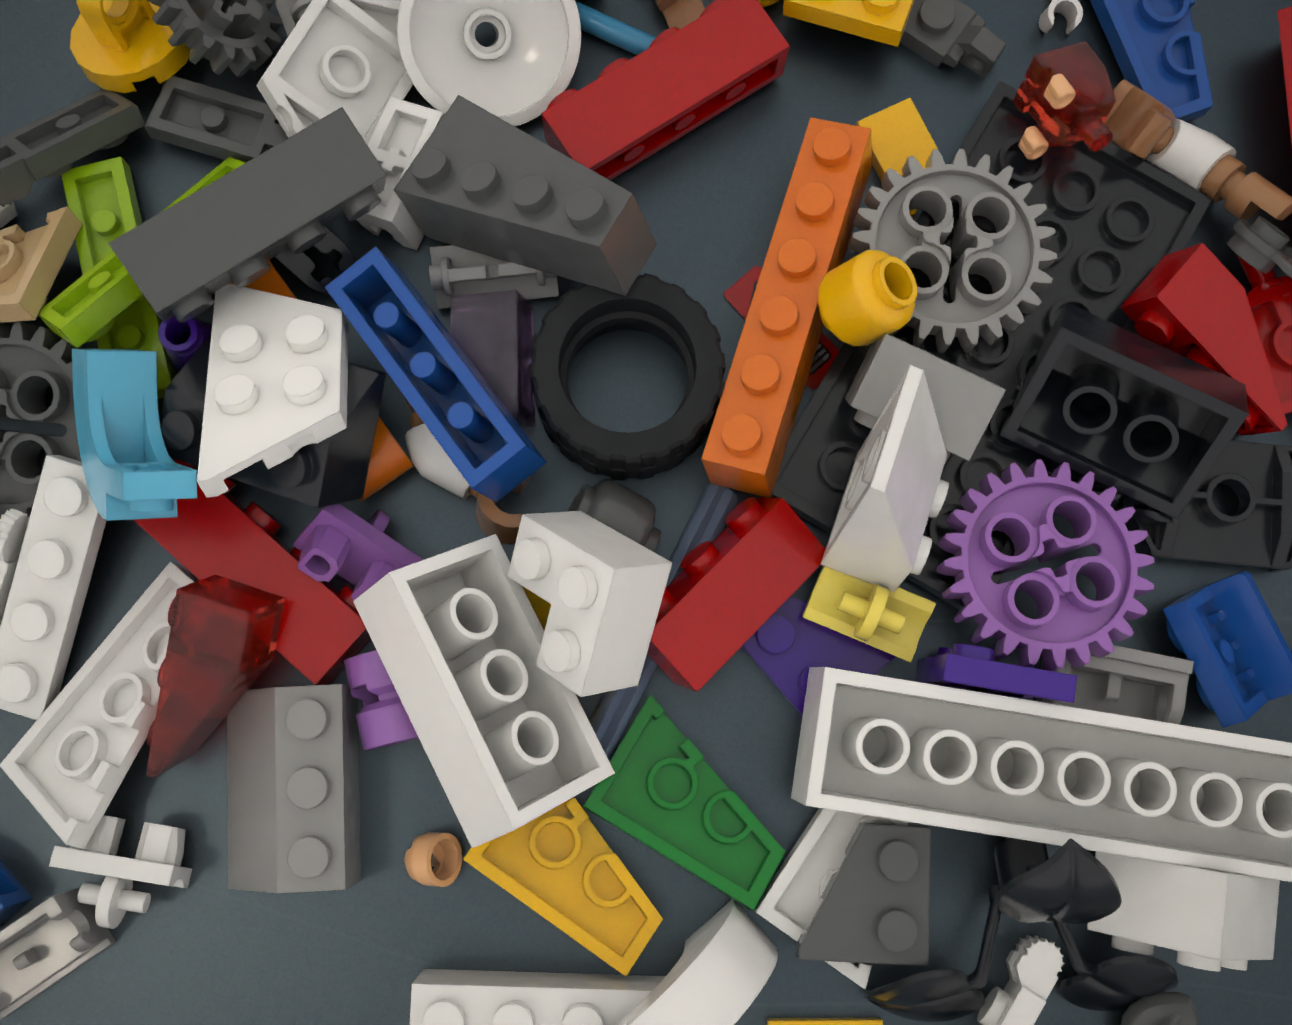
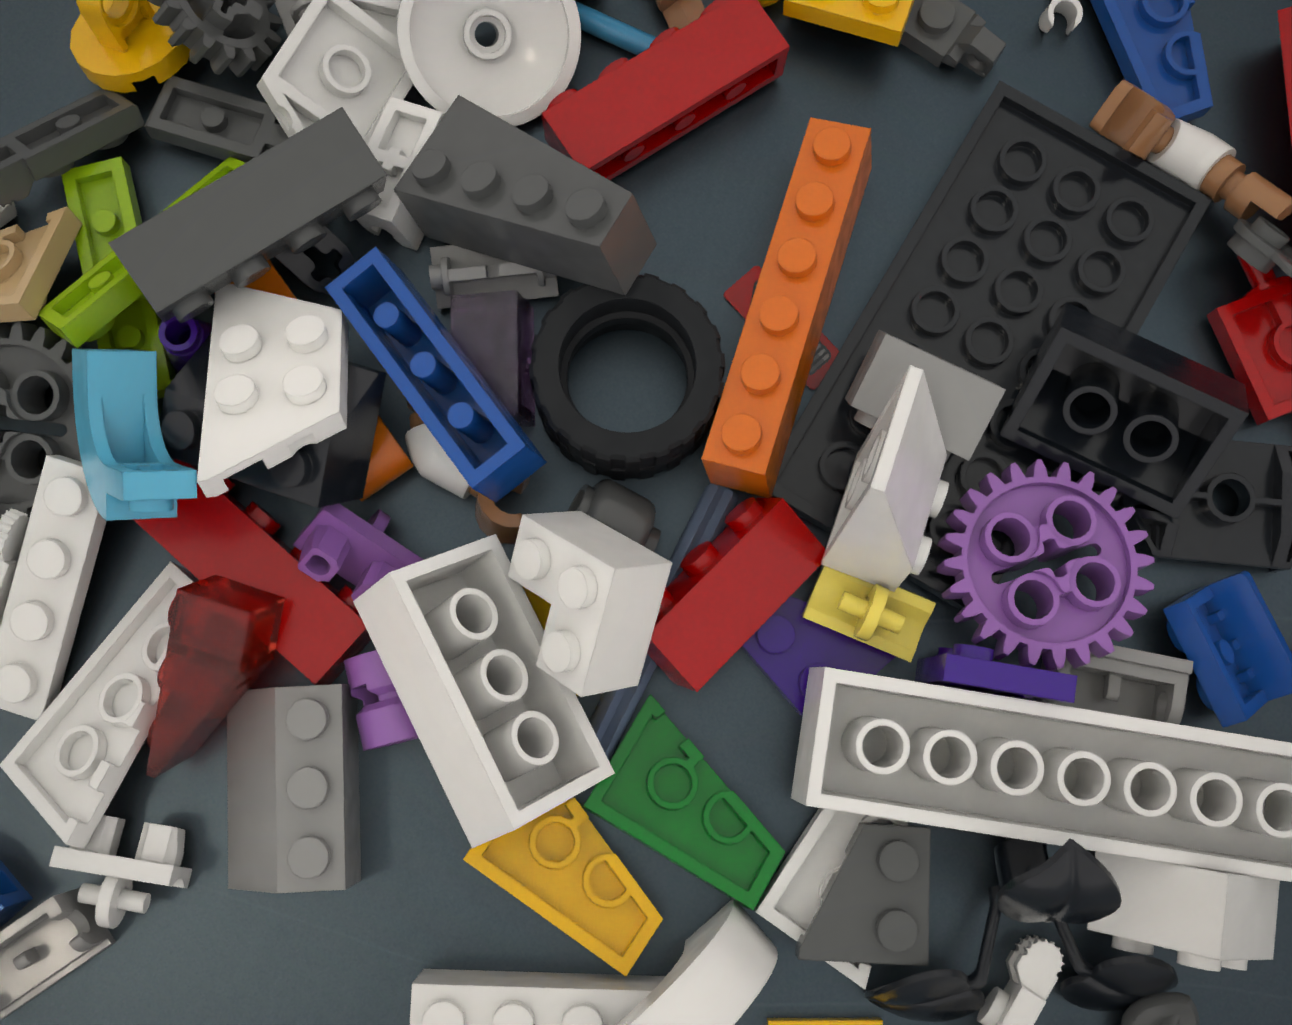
(434, 850): light nougat hinge -> none
(867, 297): yellow head -> none
(896, 136): yellow tile -> none
(1006, 258): light grey gear -> none
(1068, 98): clear red piece -> none
(1205, 315): red slope -> none

